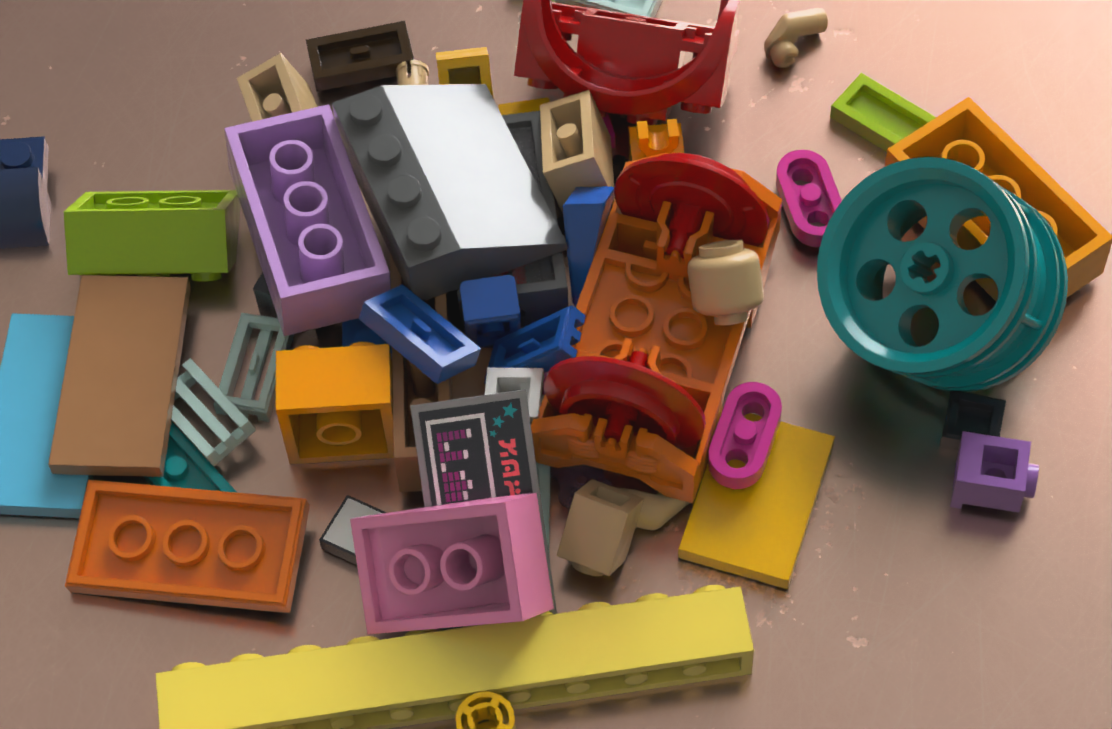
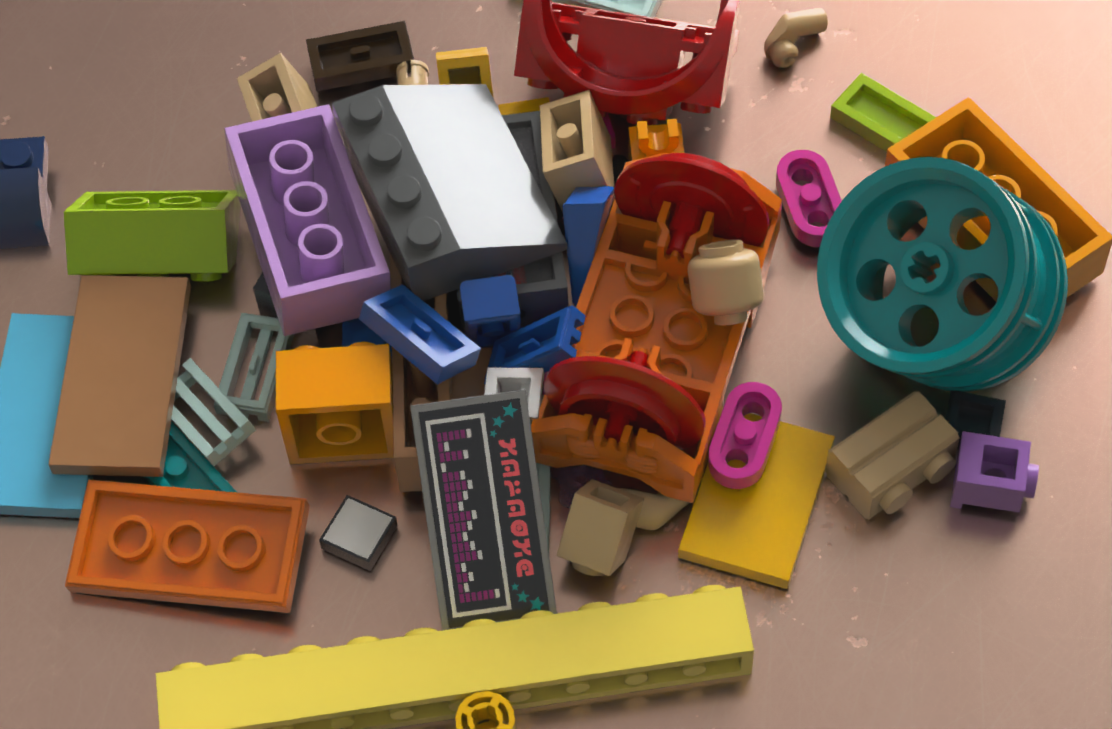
(452, 565): bright pink slope -> none
(893, 456): none -> tan brick

